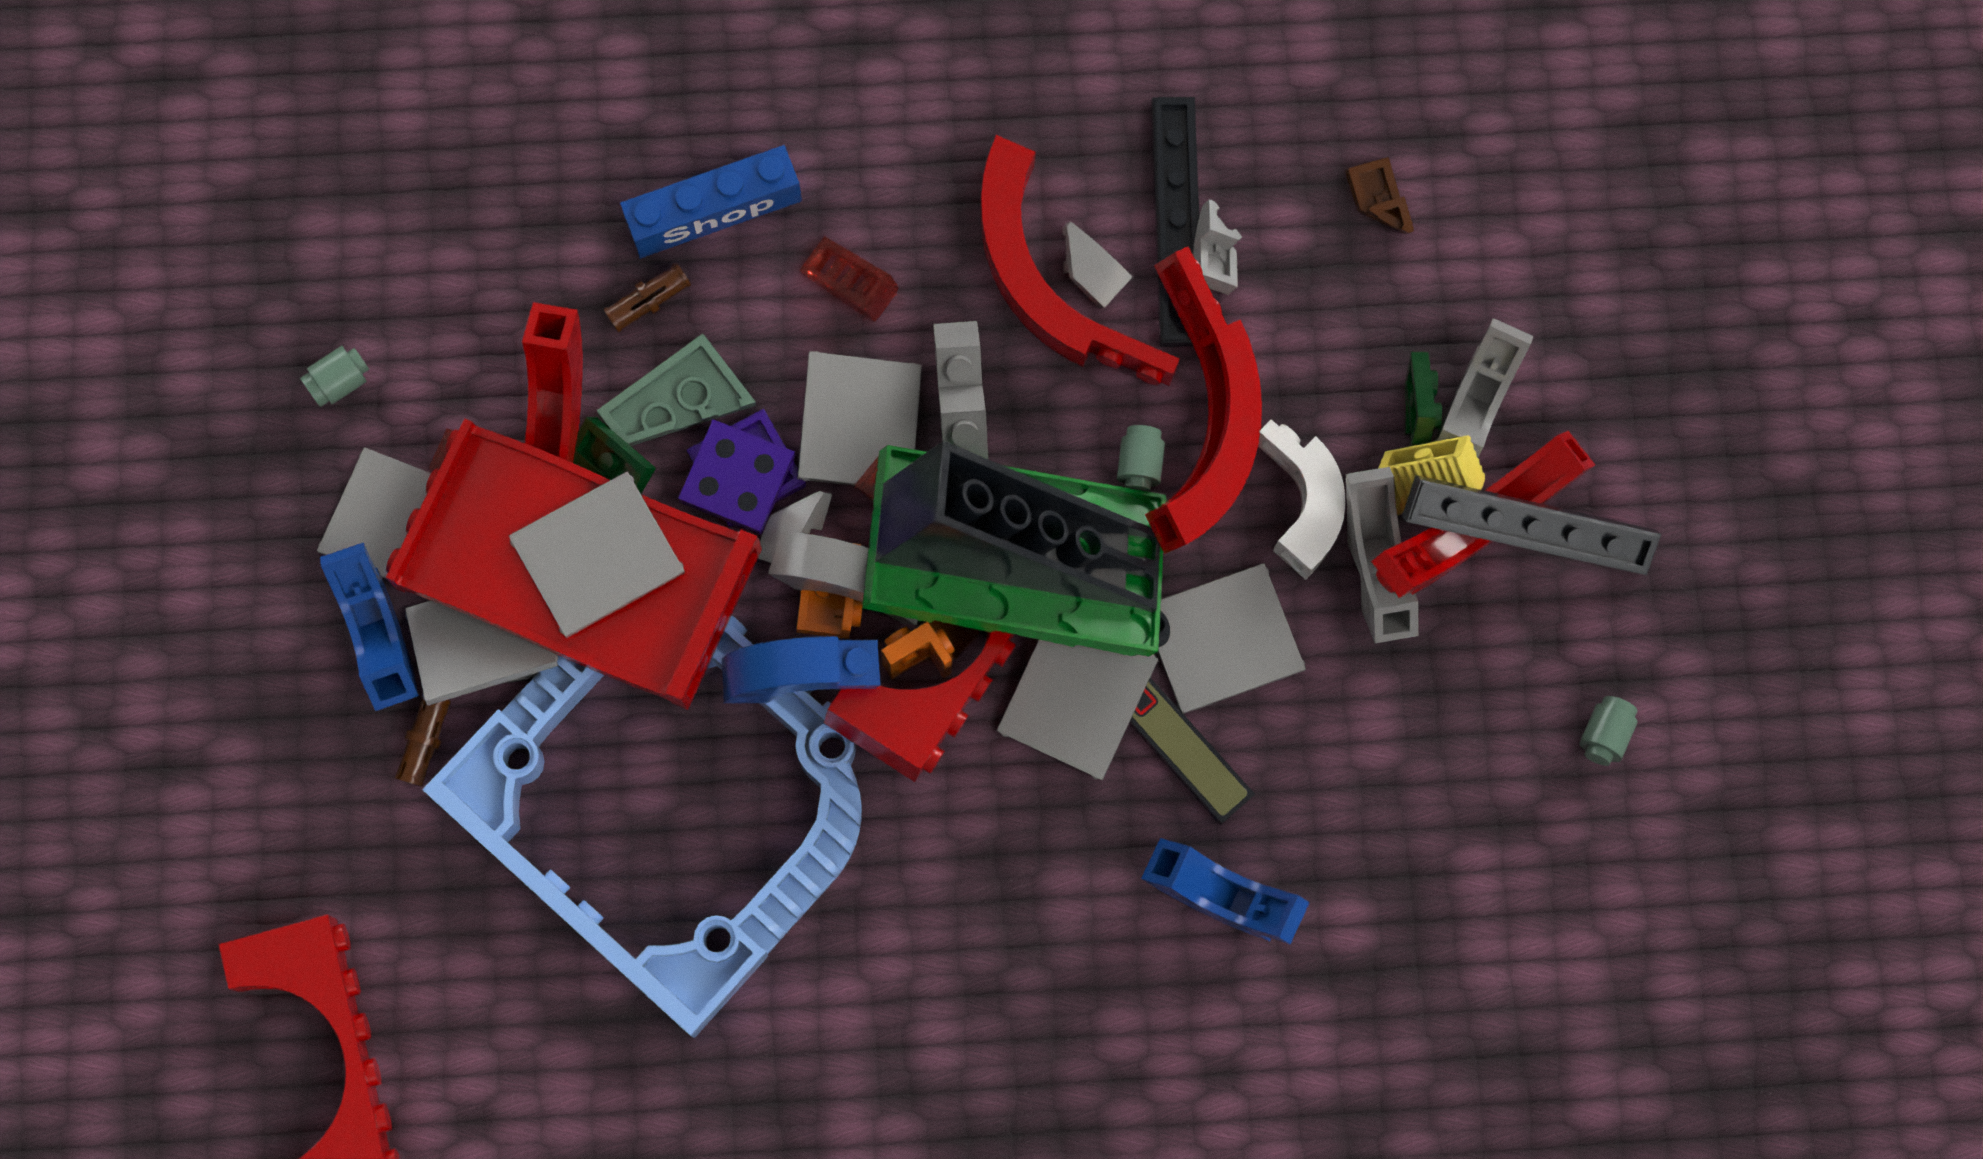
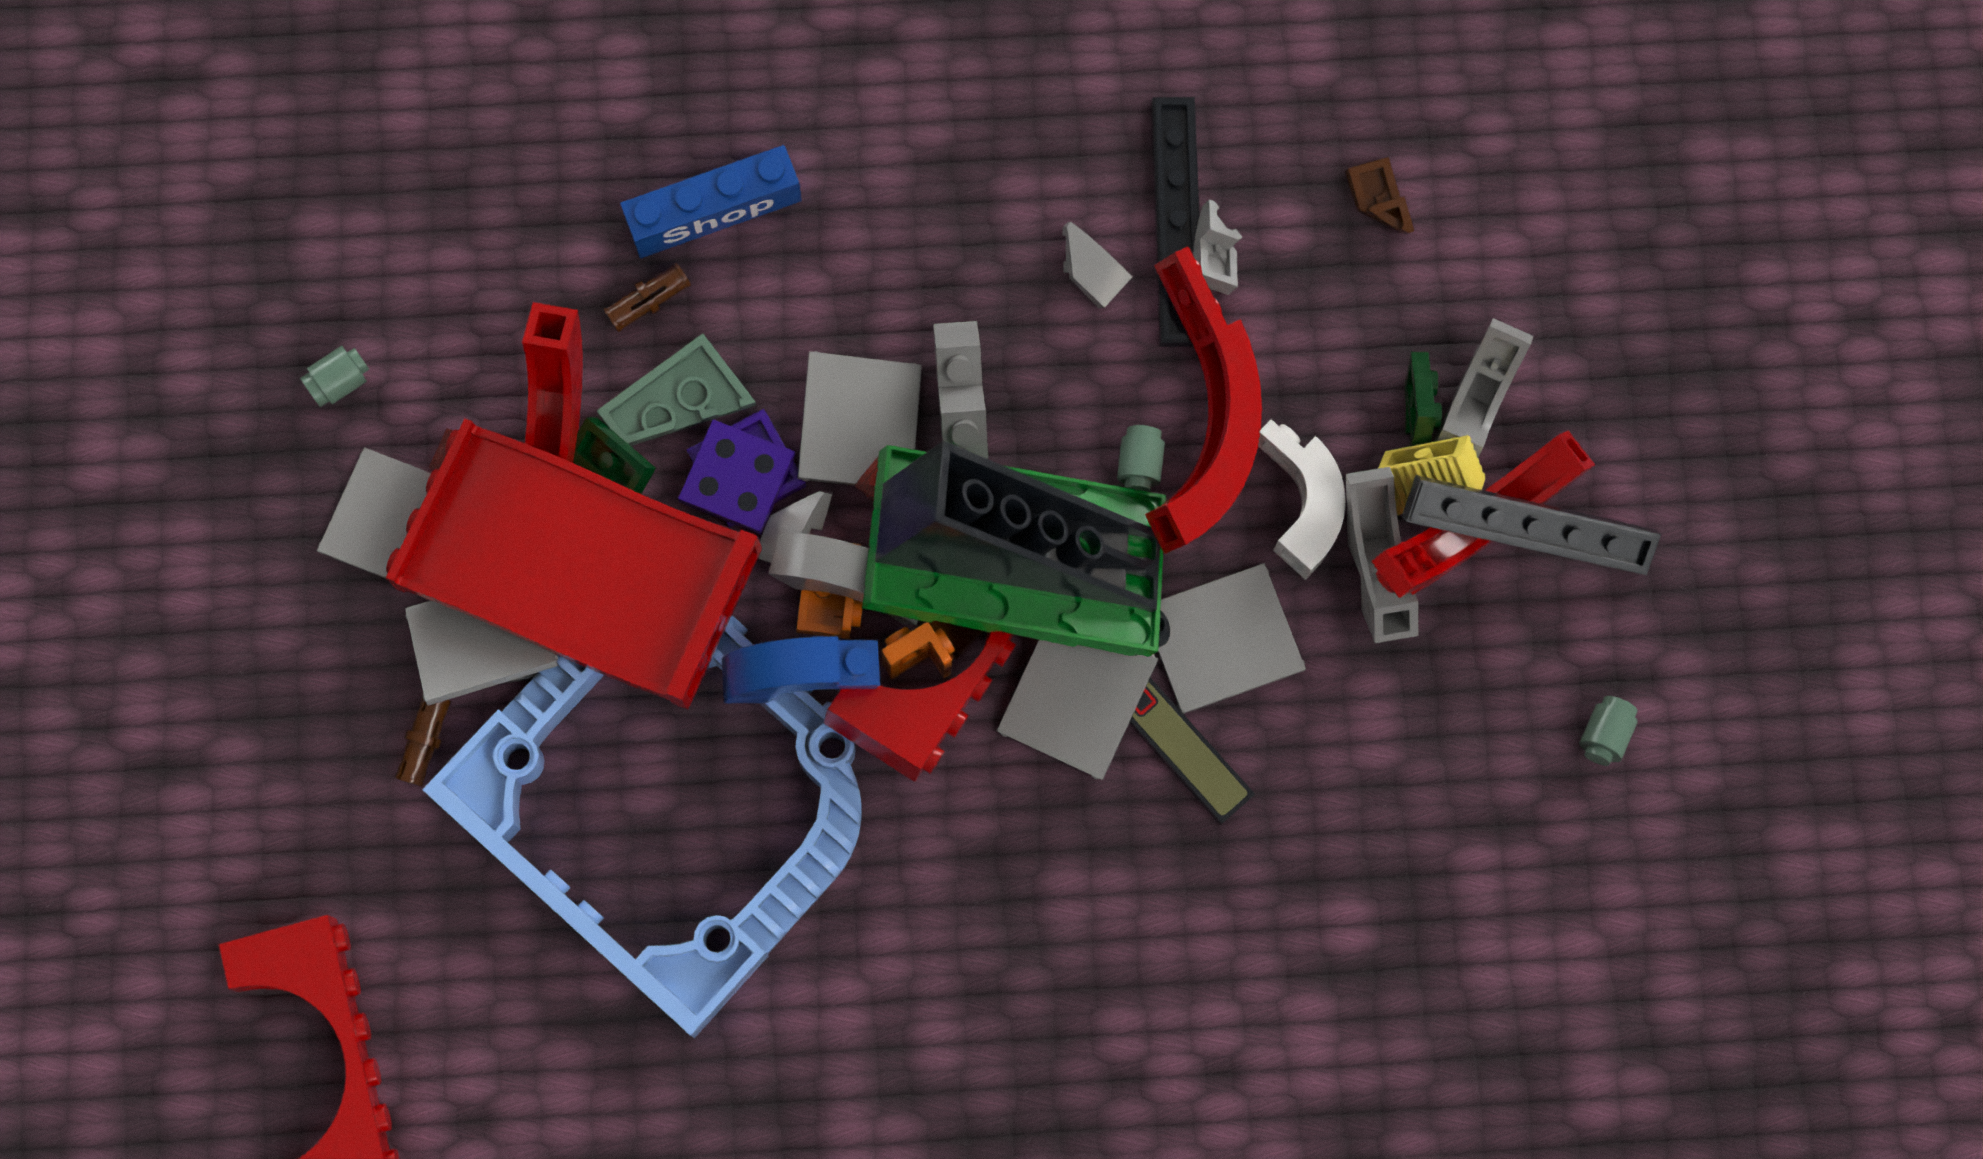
(373, 626): blue arch -> none
(596, 554): light grey piece -> none
(870, 296): clear red slope -> none
(1027, 291): red arch -> none
(1224, 894): blue arch -> none

